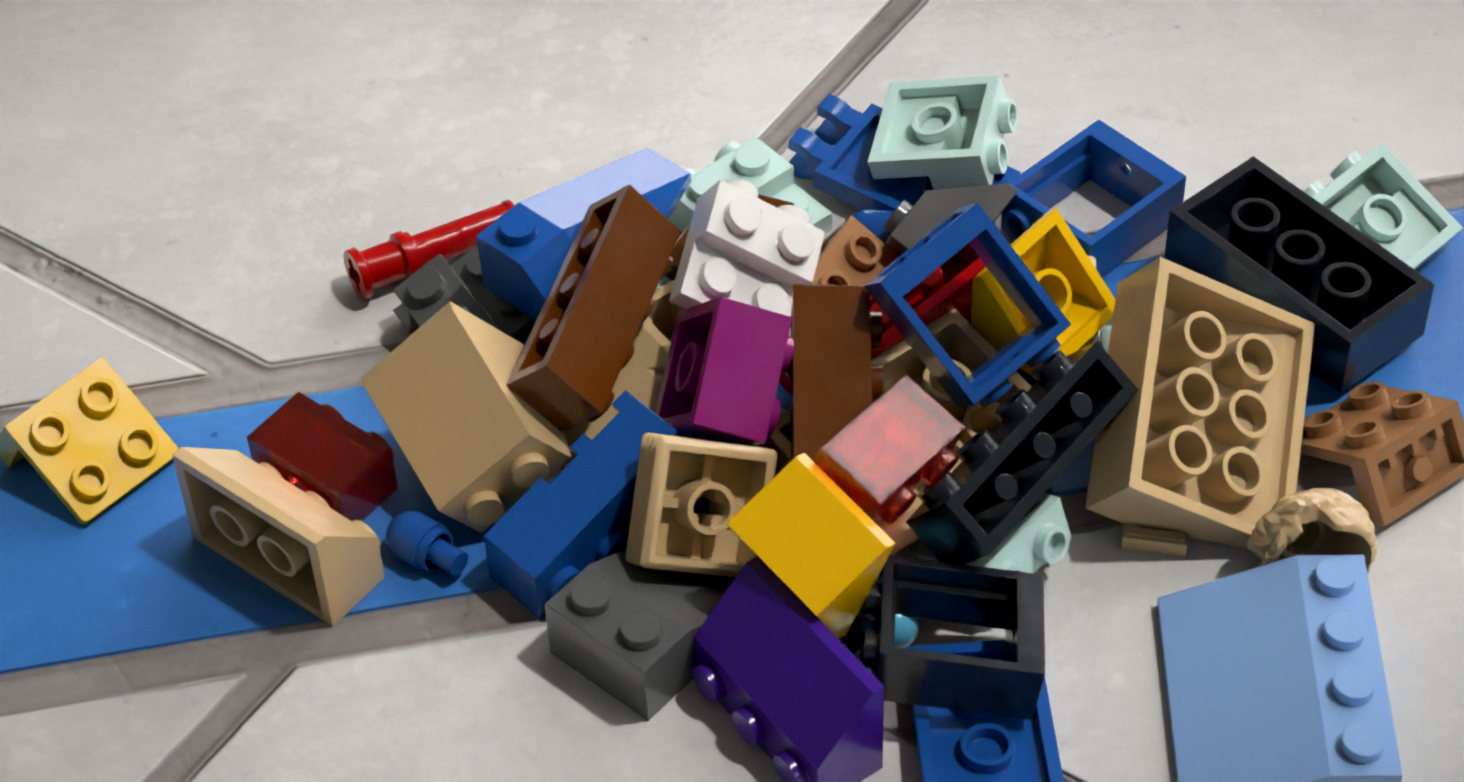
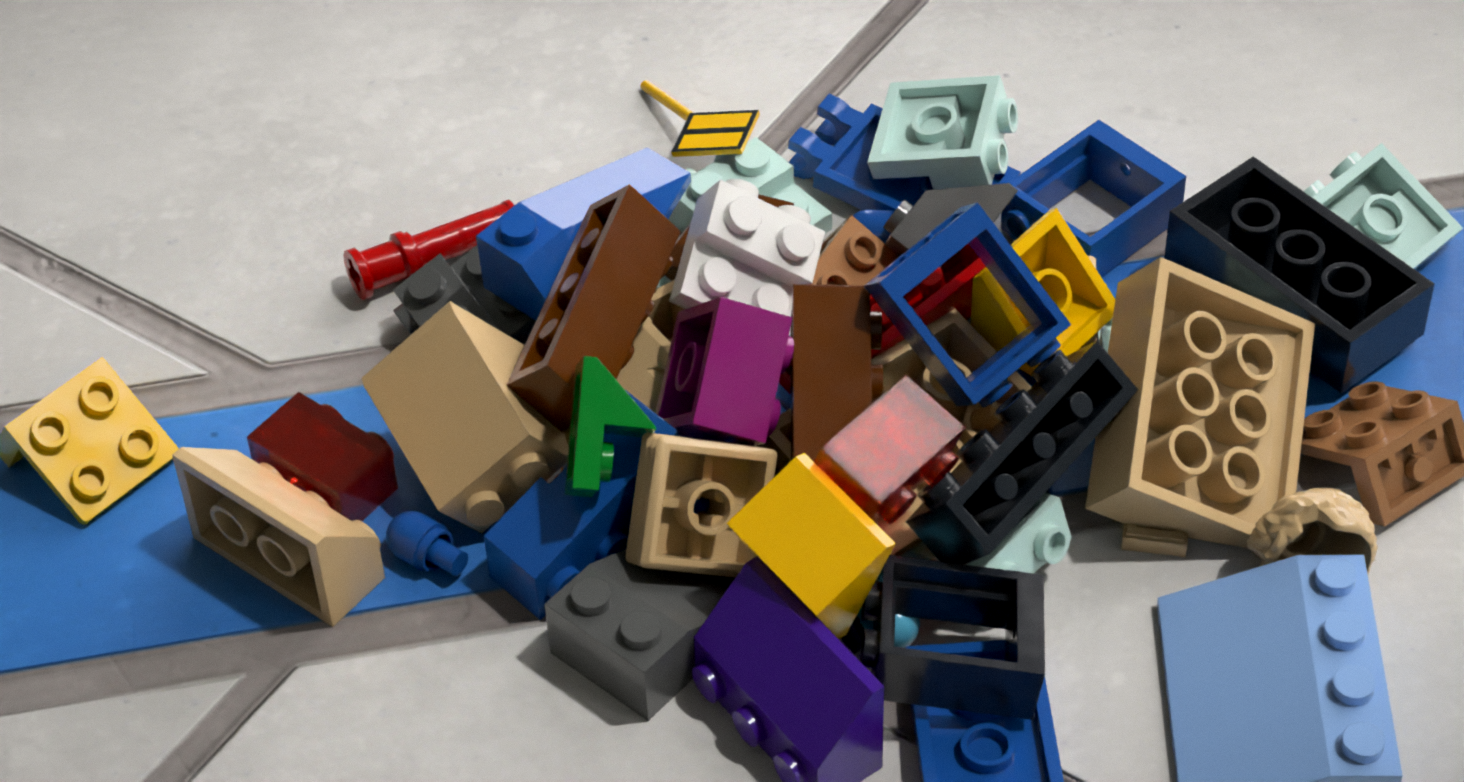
(598, 409): none -> green slope
(707, 131): none -> piece

